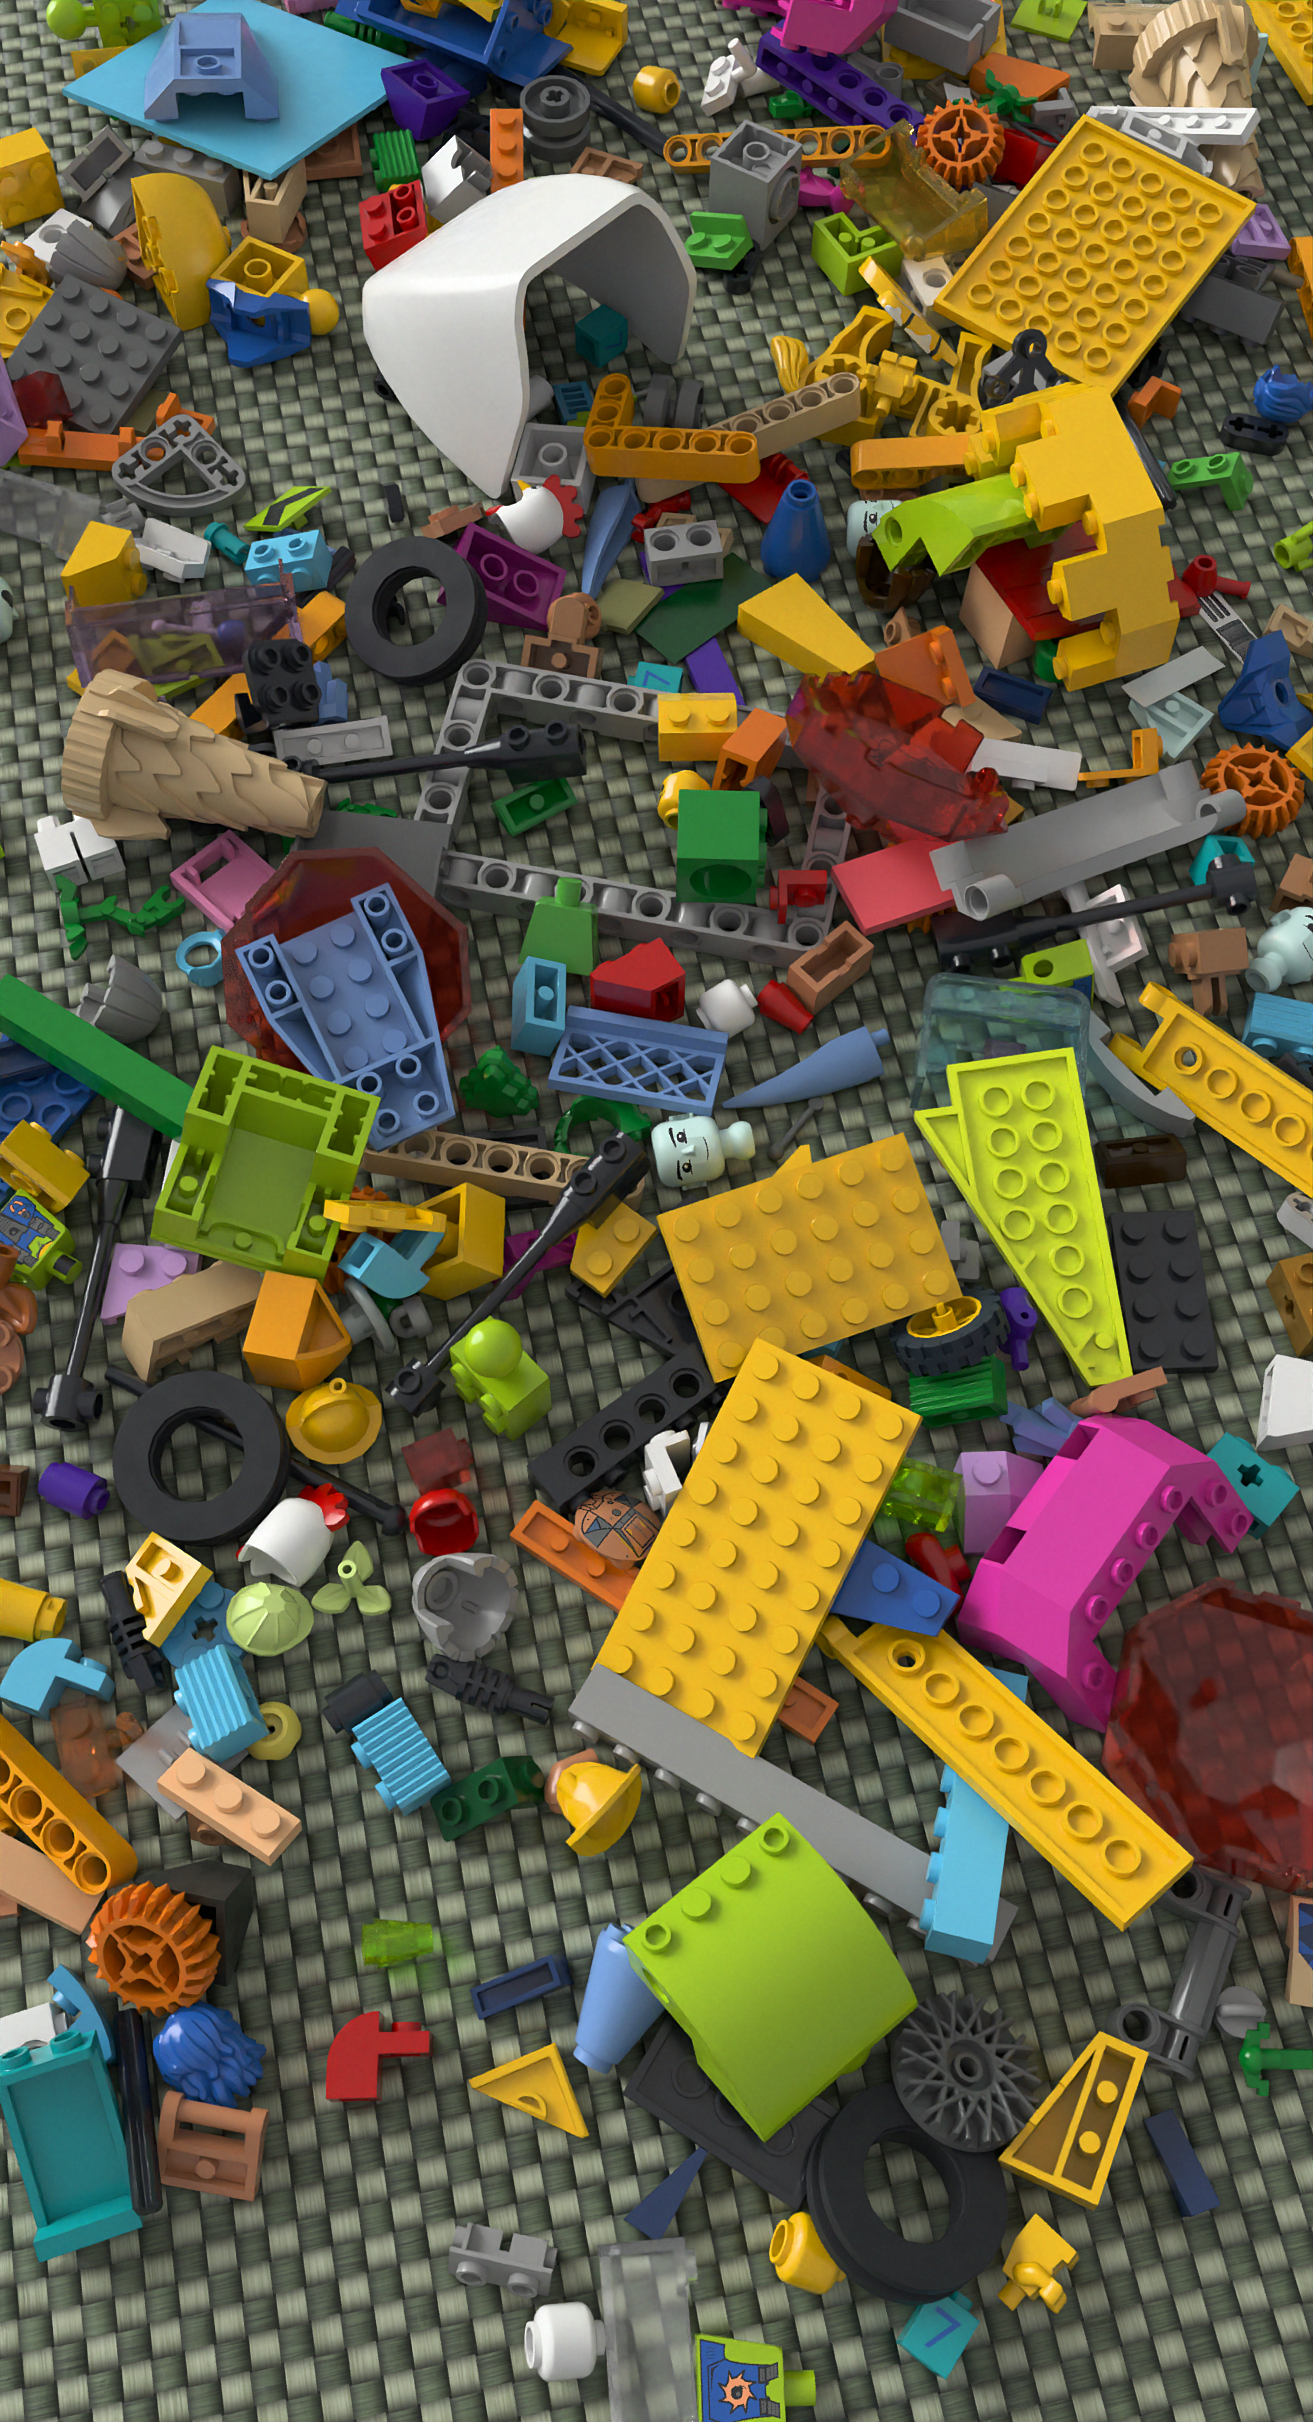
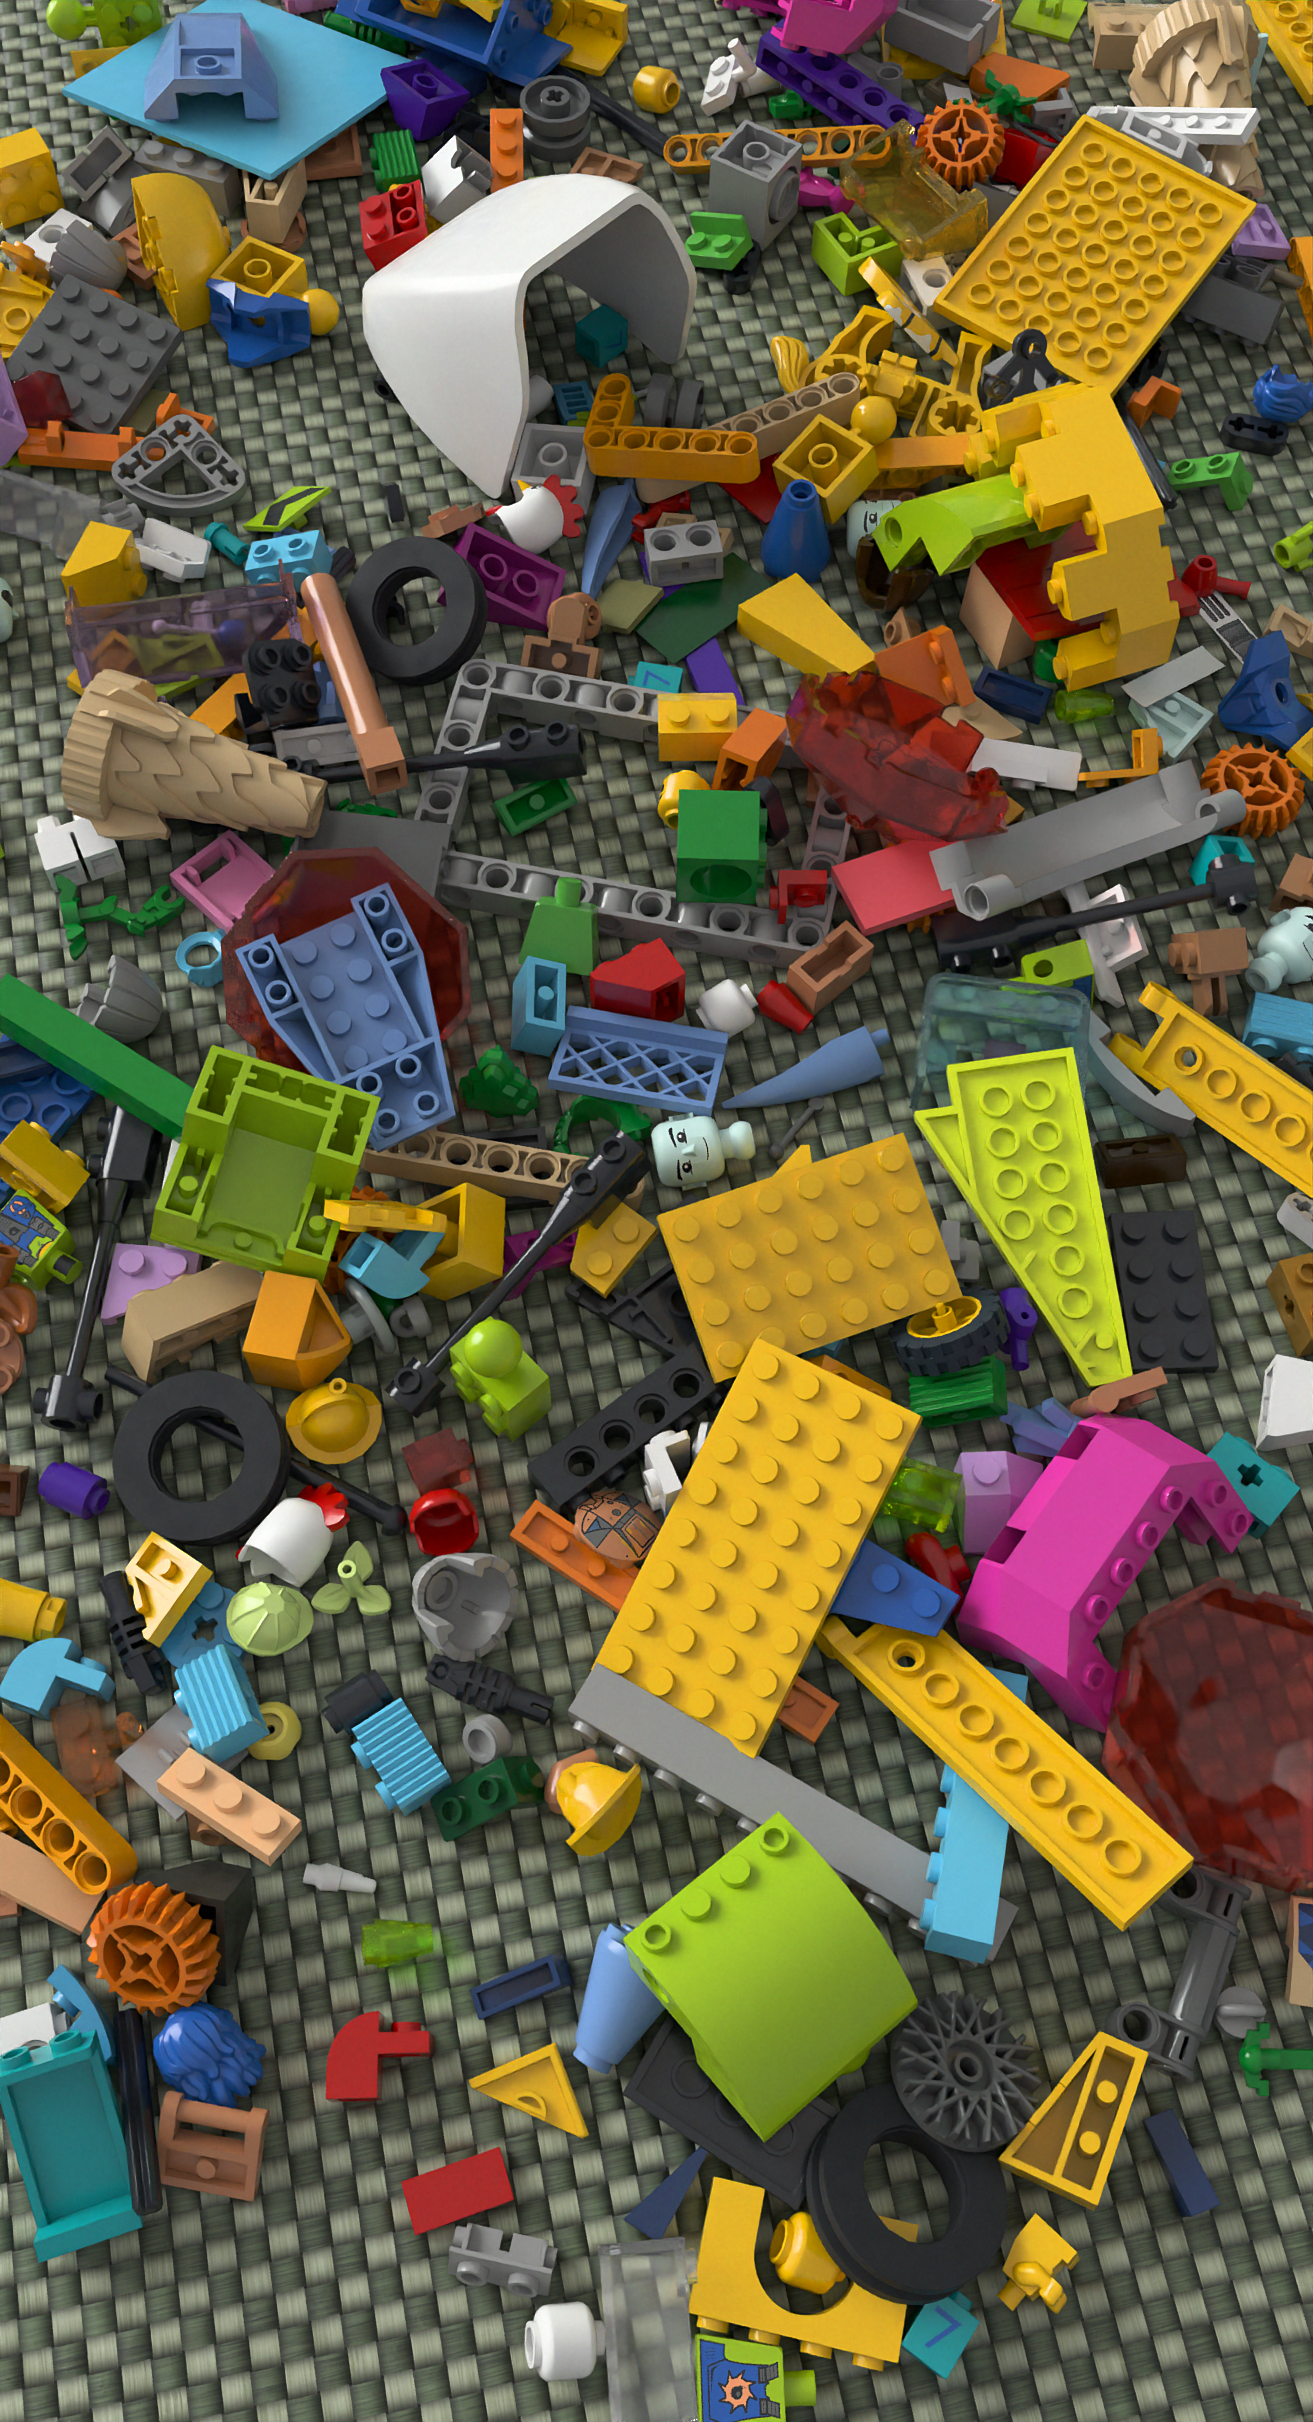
(334, 1878): none -> white piece
(373, 736): none -> nougat brick
(457, 2191): none -> red tile
(486, 1739): none -> light grey tile
(732, 2292): none -> yellow arch
(838, 459): none -> yellow brick
(1082, 705): none -> clear neon green cone

